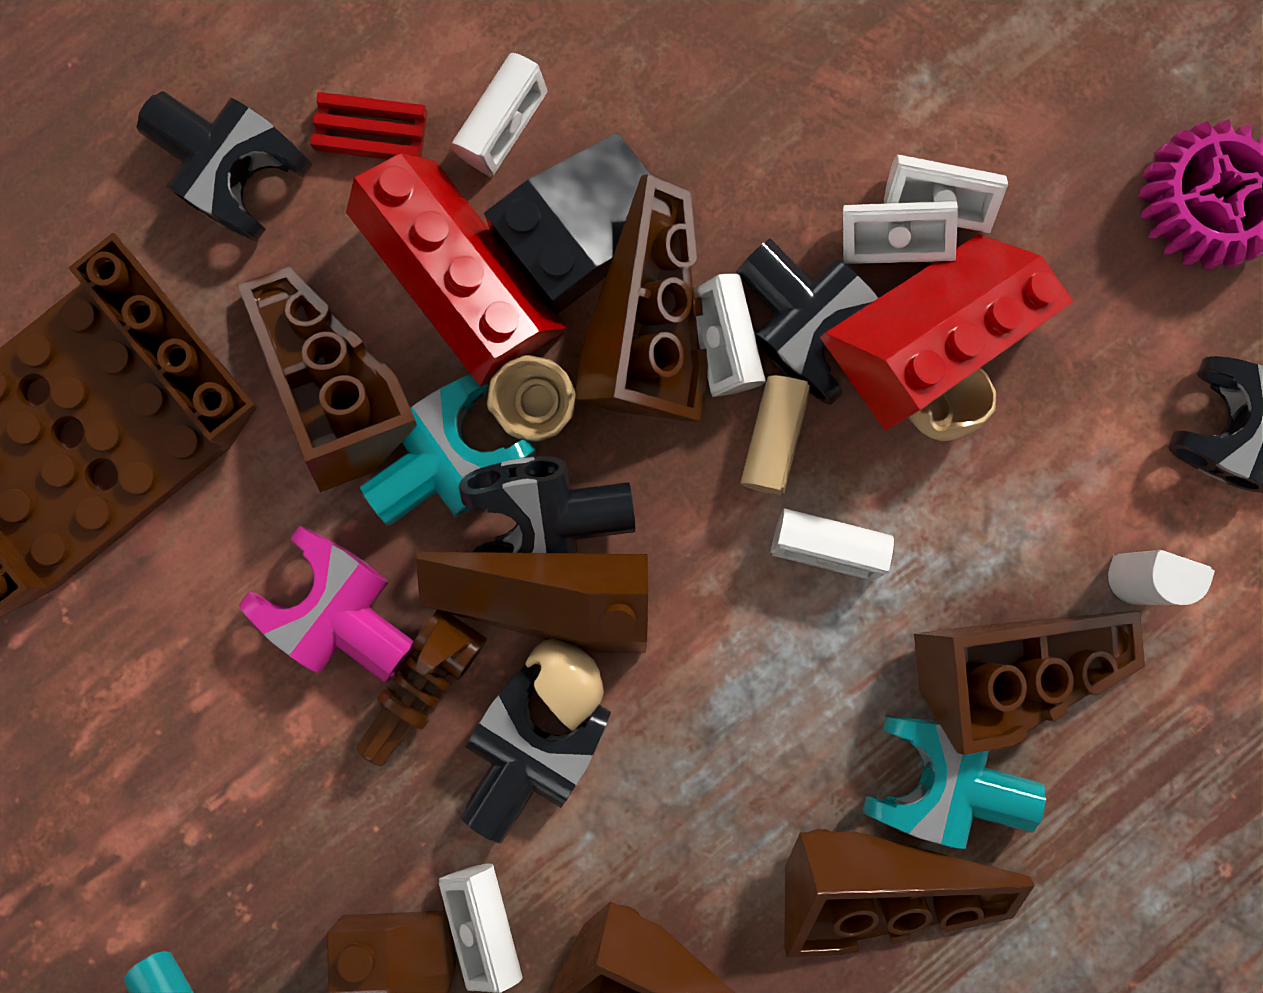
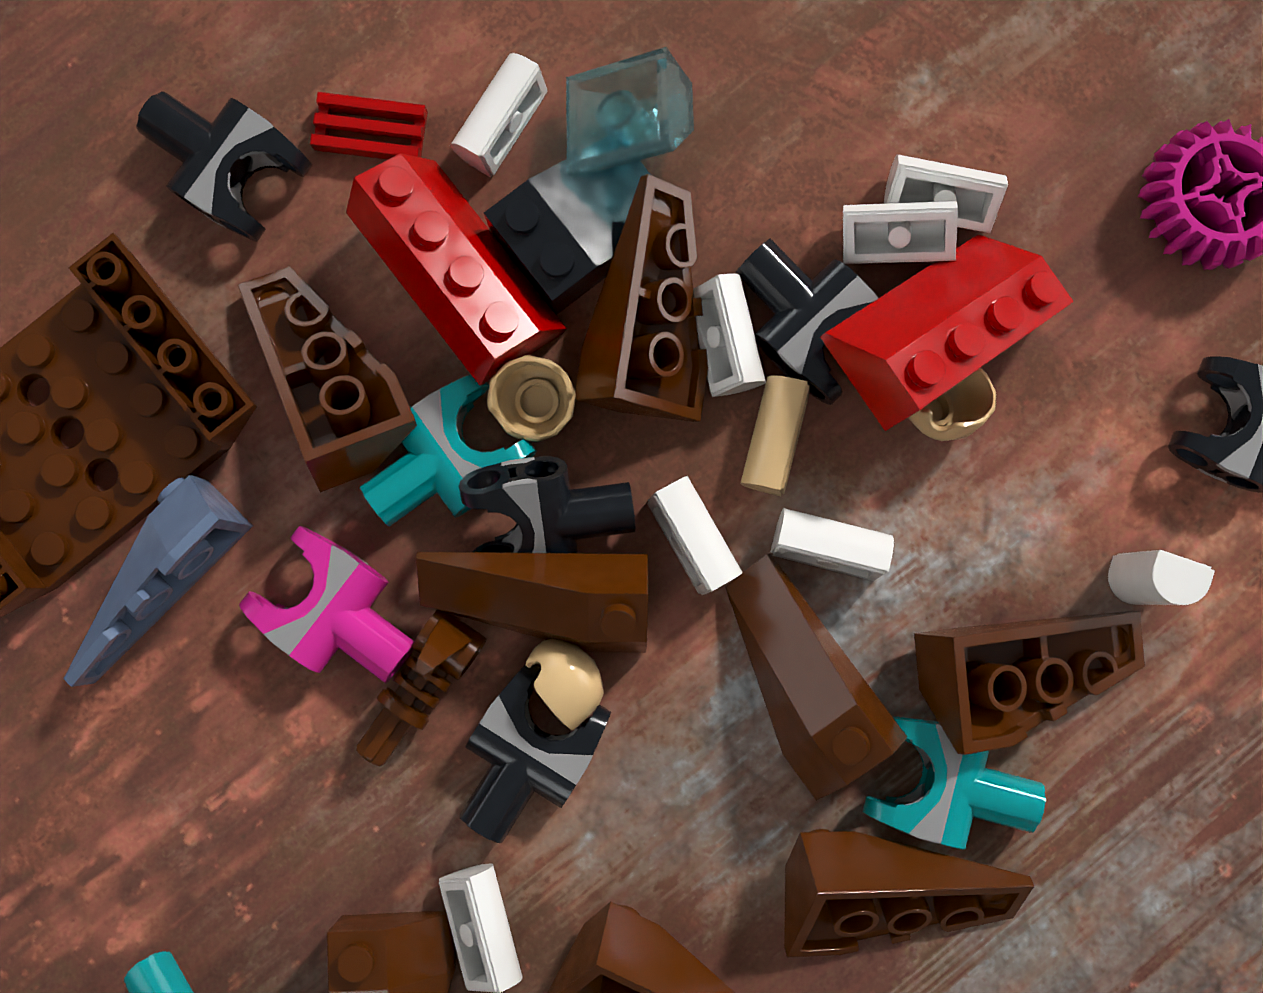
(168, 557): none -> sand blue wedge
(627, 112): none -> clear light blue slope
(694, 536): none -> white brick
(816, 698): none -> reddish brown wedge

